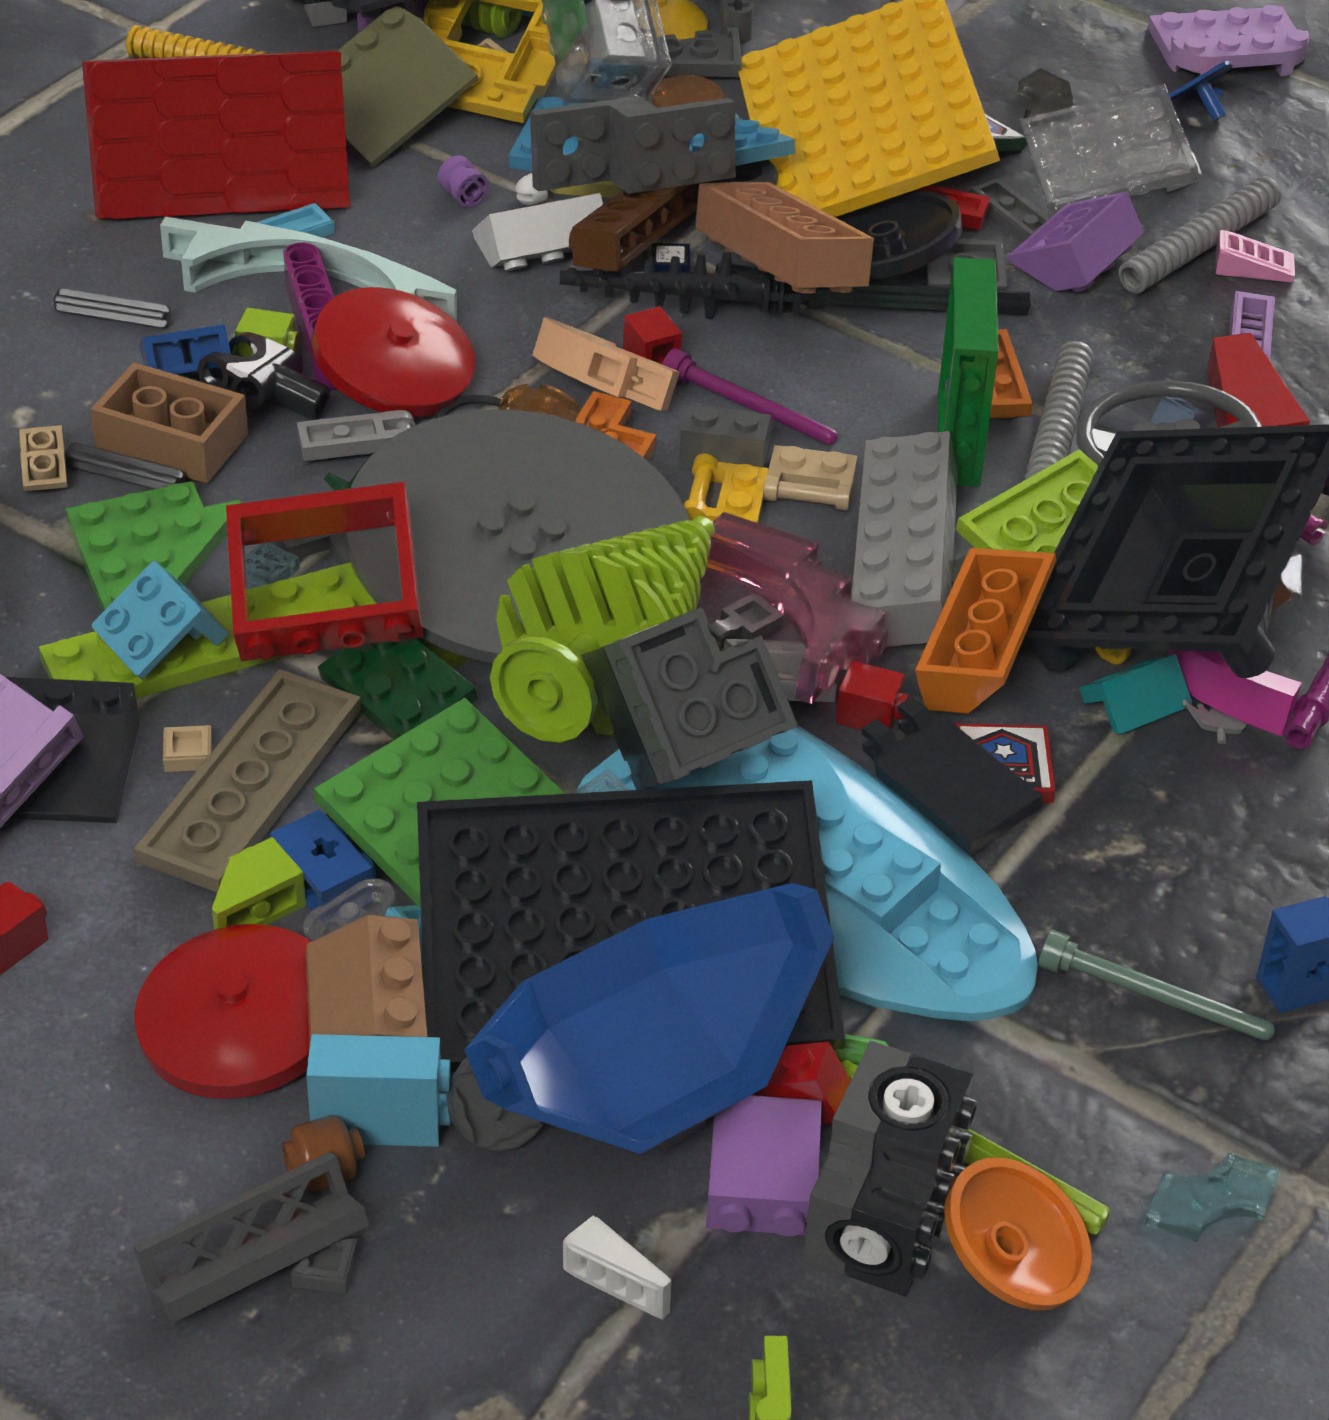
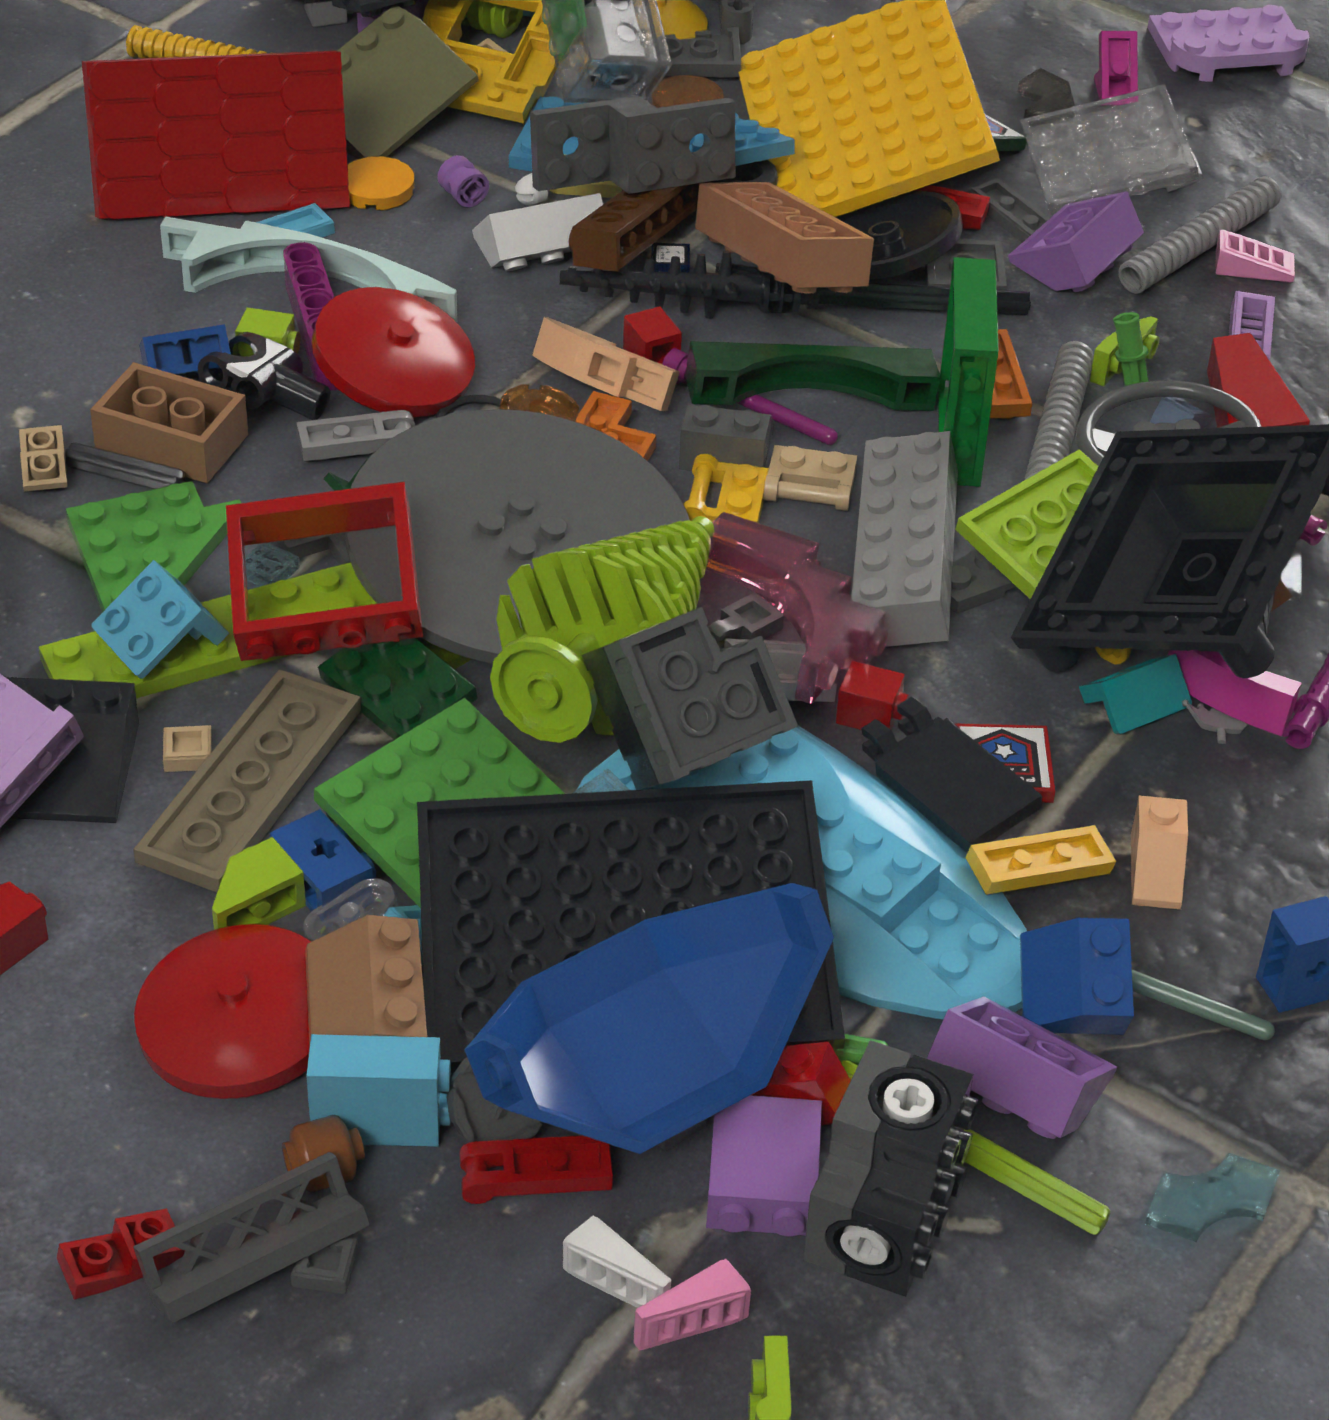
(109, 1259): none -> red slope
(112, 308): axle -> none
(380, 182): none -> light orange tile
(534, 1167): none -> red plate
(695, 1306): none -> bright pink slope
(734, 371): none -> dark green arch
(981, 627): orange slope -> none
(1018, 1234): orange dish -> none
(1022, 1066): none -> medium lavender slope
(1040, 859): none -> yellow plate
(1078, 976): none -> blue slope
(1104, 358): none -> lime slope
(1117, 64): none -> dark pink slope
(1131, 348): none -> bright green axle
(1159, 852): none -> light nougat slope
(1208, 95): blue shield -> none

